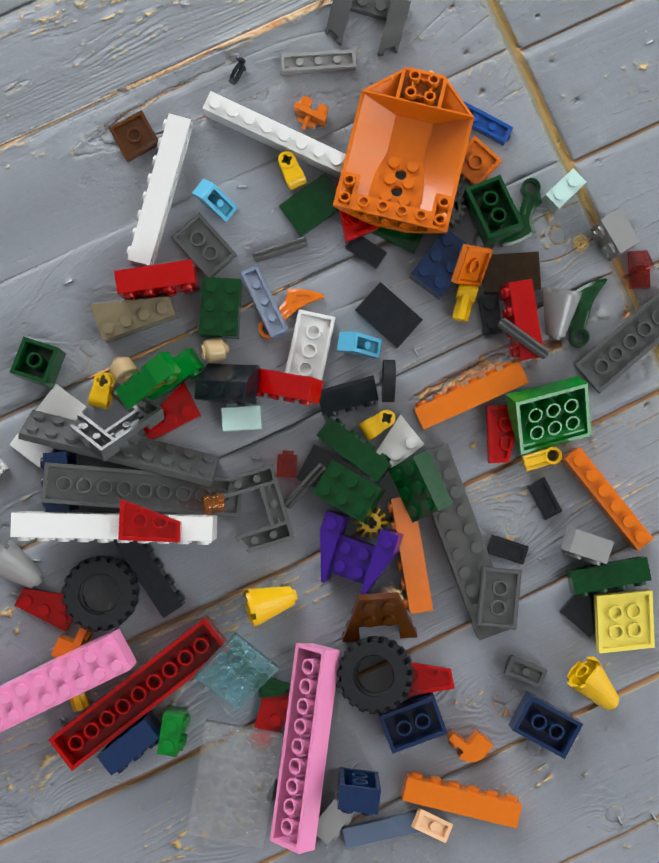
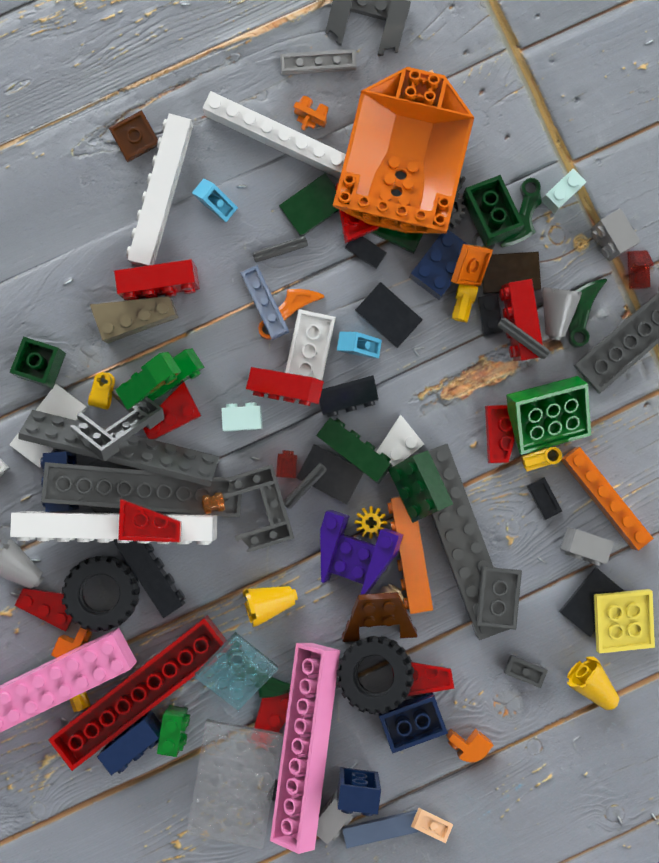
(122, 369): tan head -> none
(204, 246): dark grey tile -> none
(214, 350): tan head -> none
(220, 307): dark green brick -> none
(228, 383): black slope -> none
(240, 65): black piece -> none
(292, 173): yellow piece -> none
(348, 491): dark green brick -> none
(374, 426): yellow piece -> none
(388, 380): black tyre -> none
(461, 799): orange brick -> none
(471, 395): orange brick -> none
(478, 162): orange tile -> none
(489, 125): blue tile -> none
(507, 549): black tile -> none
(545, 724): dark blue brick -> none
(609, 575): dark green brick -> none

